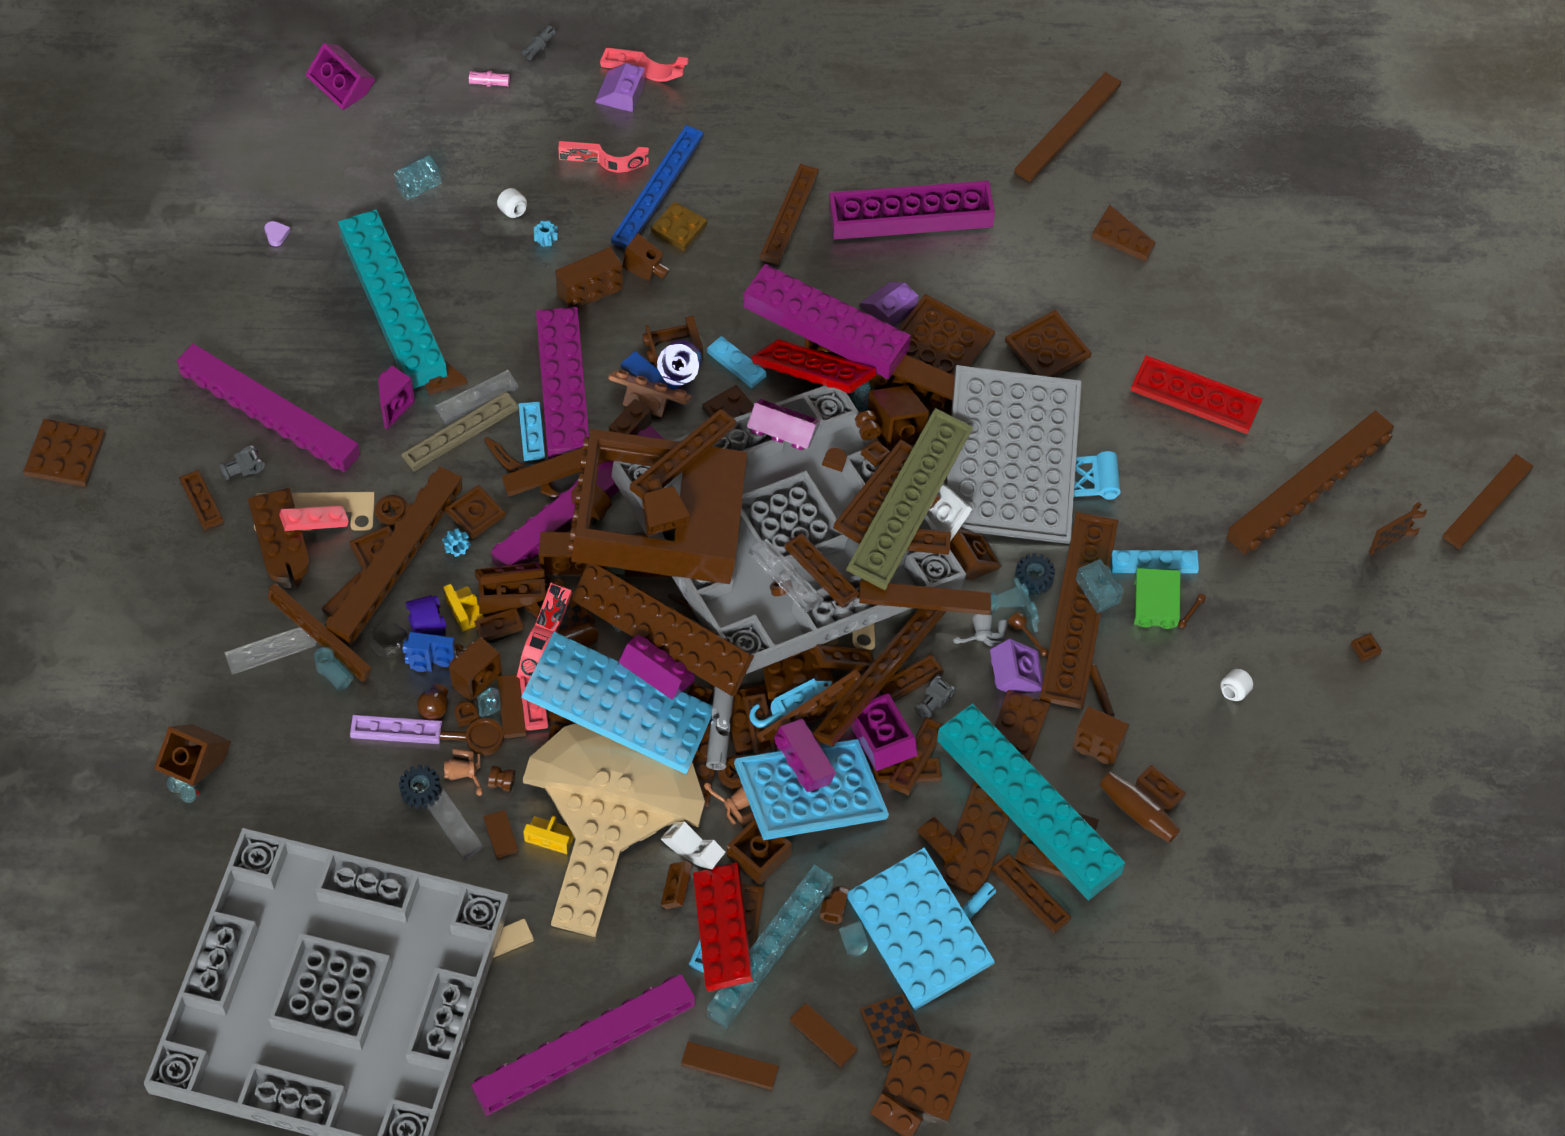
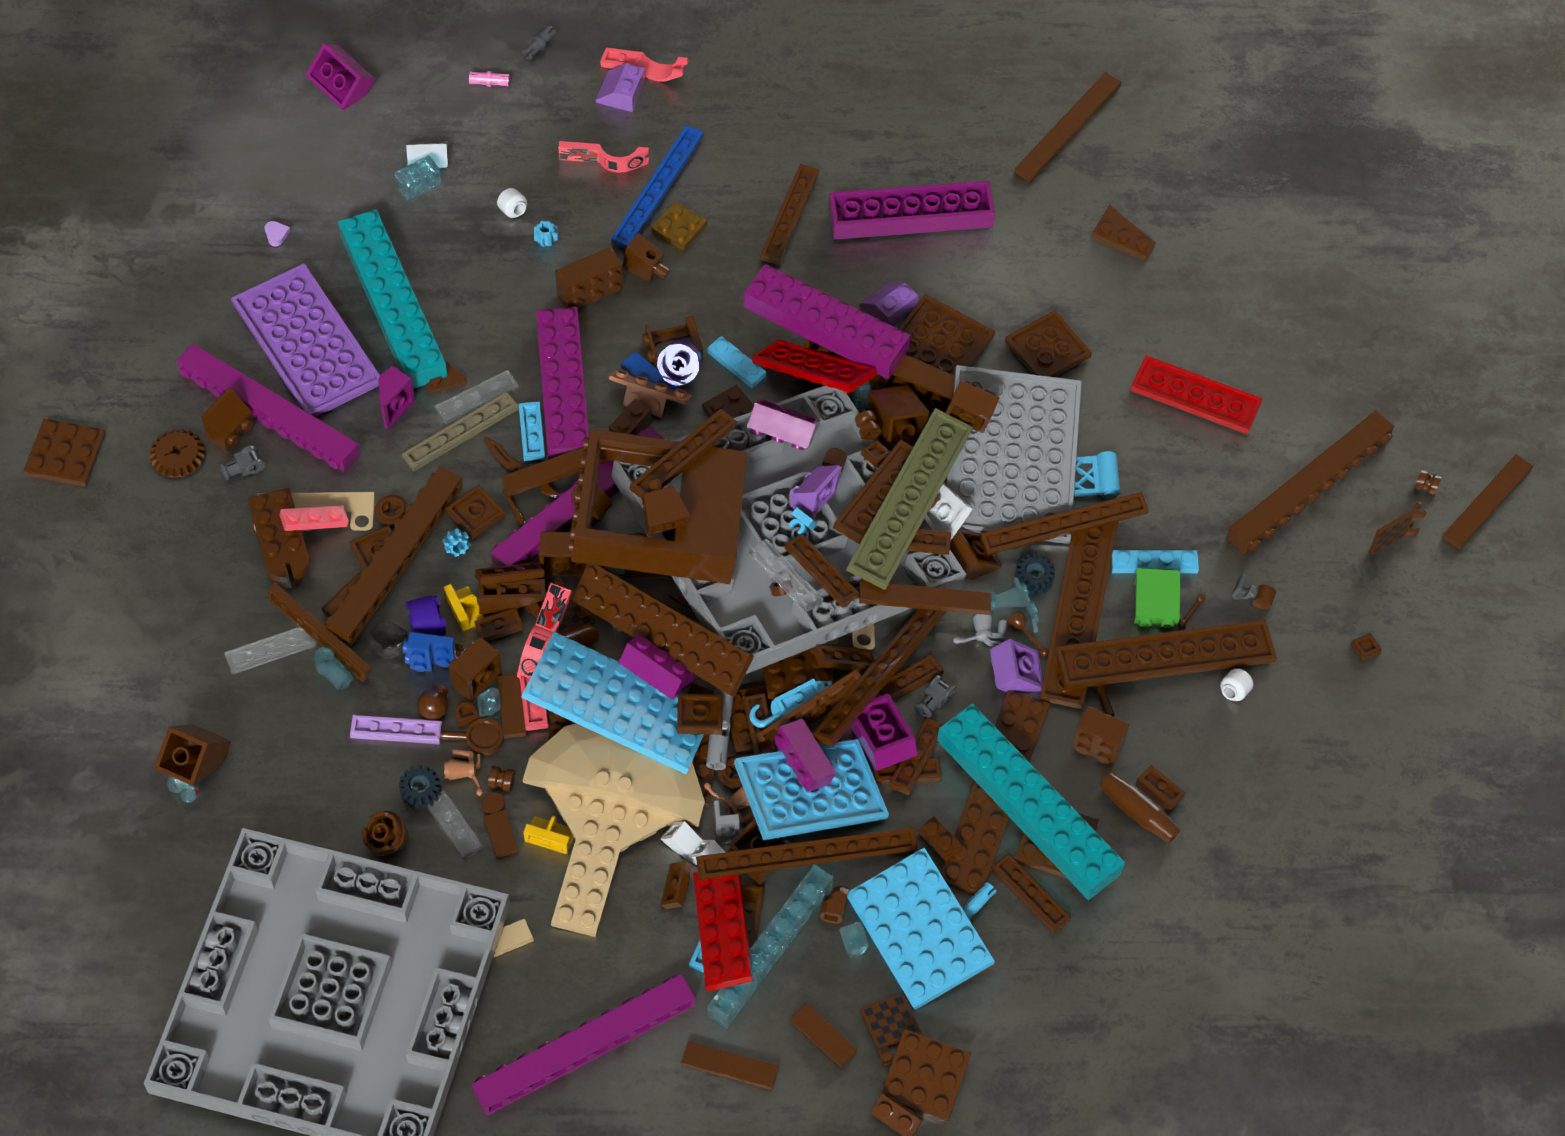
(172, 465): none -> reddish brown gear
(201, 499): reddish brown tile -> none
(227, 420): none -> reddish brown slope
(306, 341): none -> medium lavender plate
(385, 833): none -> reddish brown cone
(436, 150): none -> panel
(492, 803): none -> reddish brown tile
(518, 515): none -> reddish brown piece
(699, 714): none -> reddish brown tile
(725, 826): none -> light grey panel
(803, 520): none -> medium azure tile
(806, 853): none -> reddish brown plate
(816, 489): none -> medium lavender slope
(972, 405): none -> reddish brown brick
(1064, 523): none -> reddish brown plate
(1099, 585): clear light blue brick -> none
(1165, 654): none -> reddish brown plate
(1261, 596): none -> leg
(1432, 486): none -> reddish brown wheel

